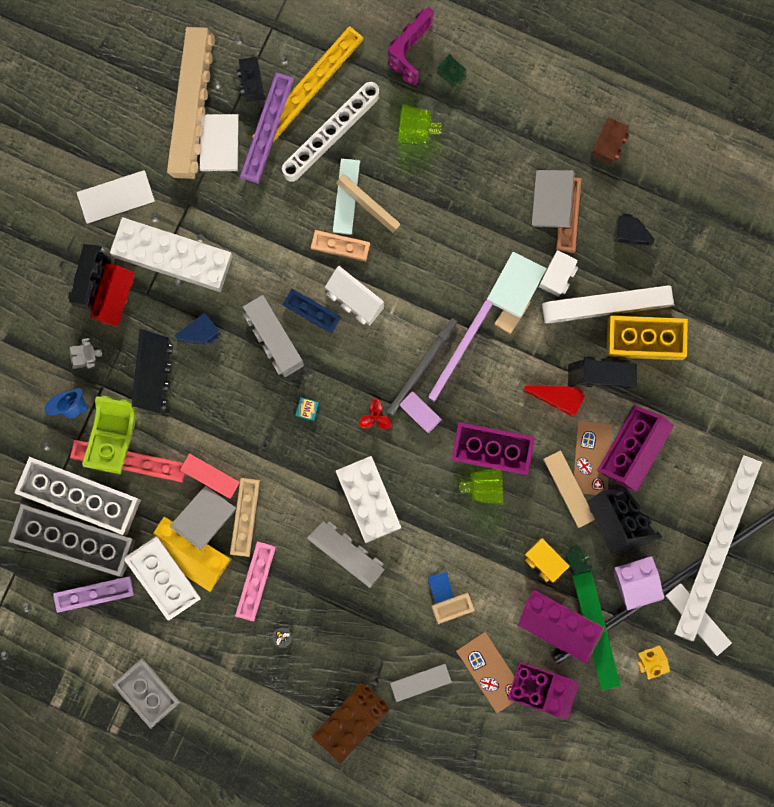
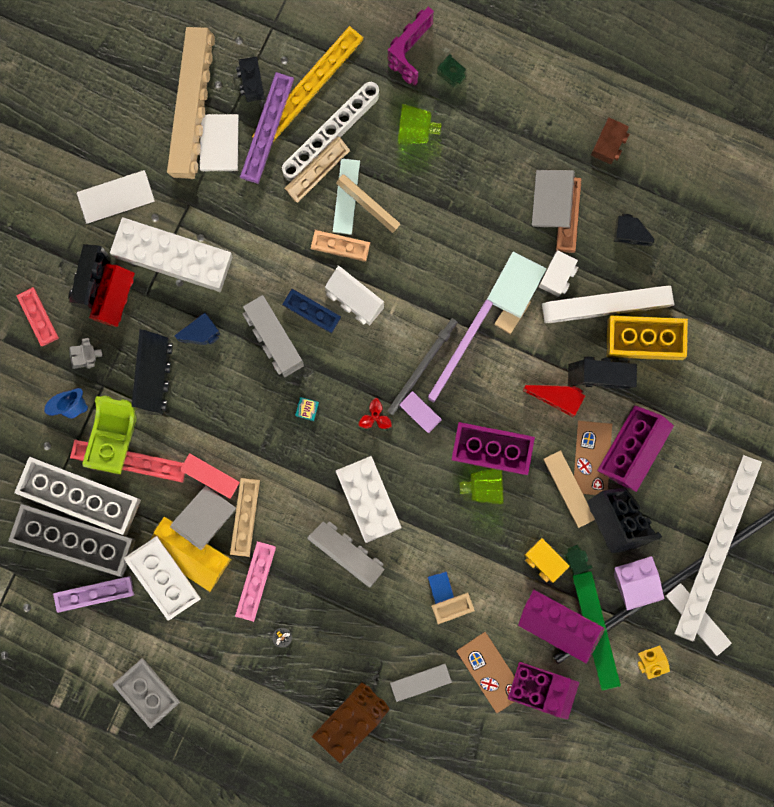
(37, 316): none -> coral tile
(317, 169): none -> tan tile

